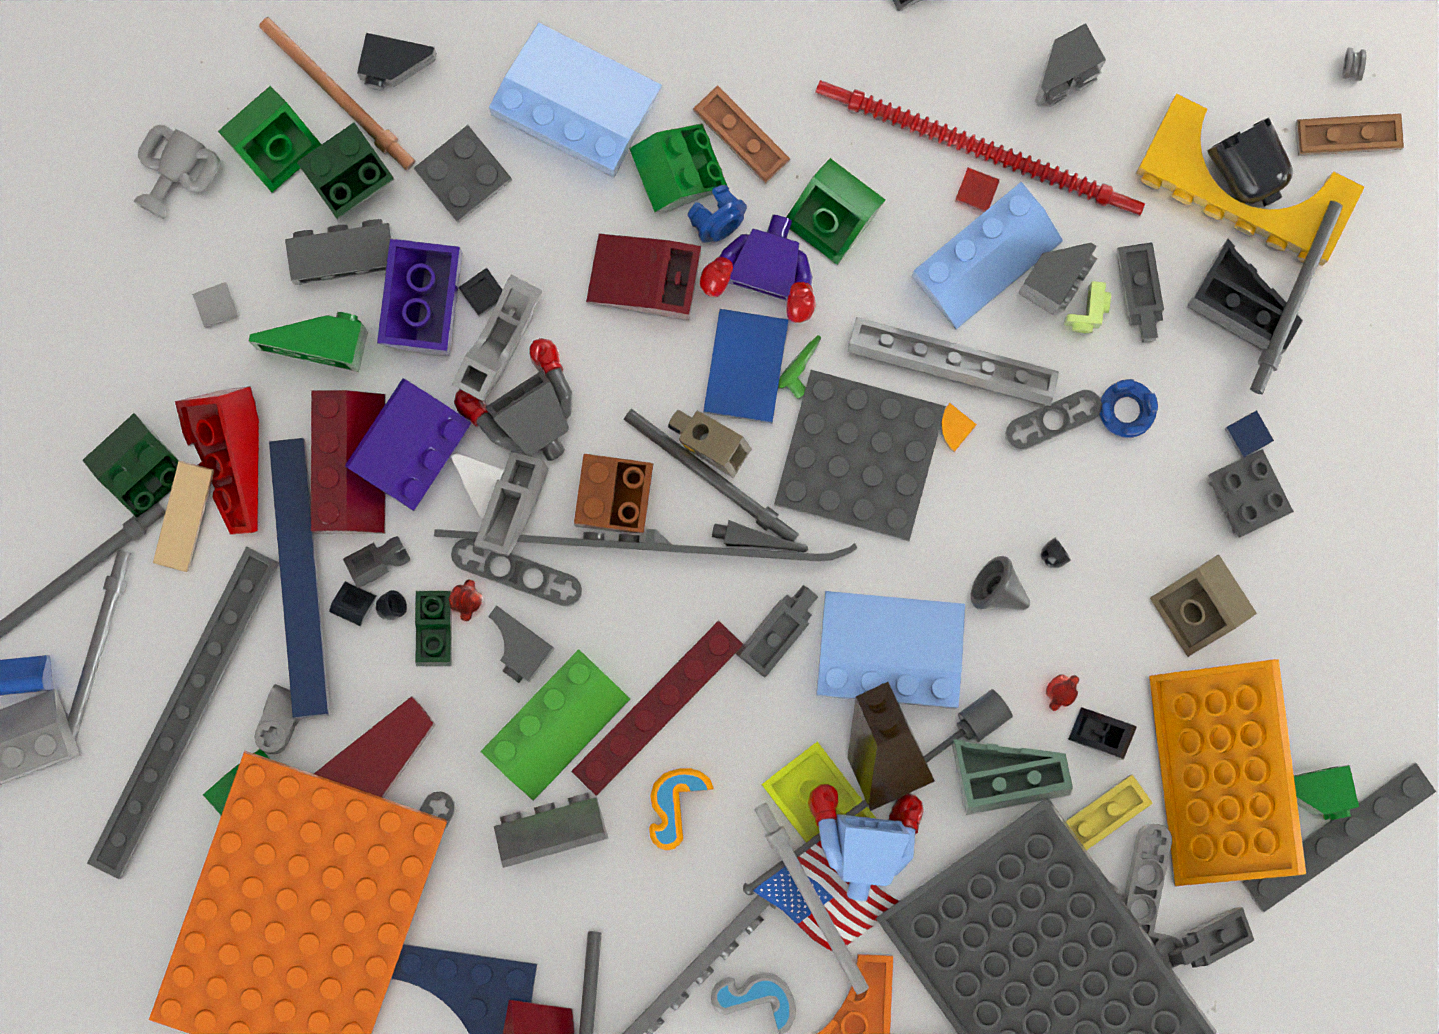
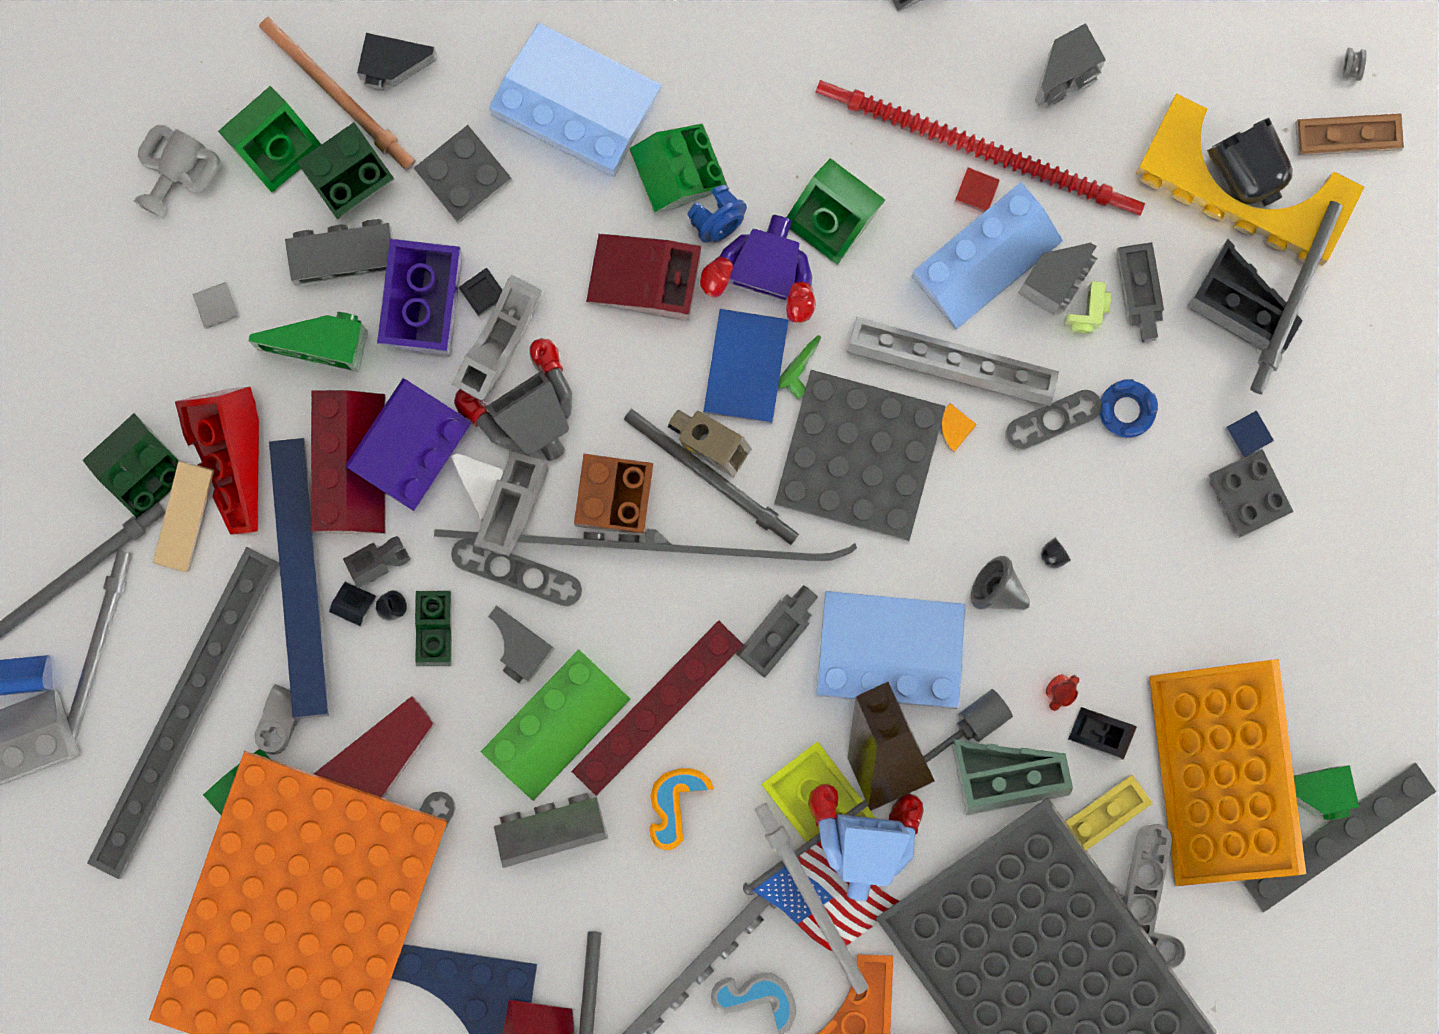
(465, 599): clear red plate -> none
(741, 134): nougat tile -> none
(742, 536): dark grey piece -> none
(1203, 605): dark tan slope -> none
(1213, 940): dark grey hinge -> none

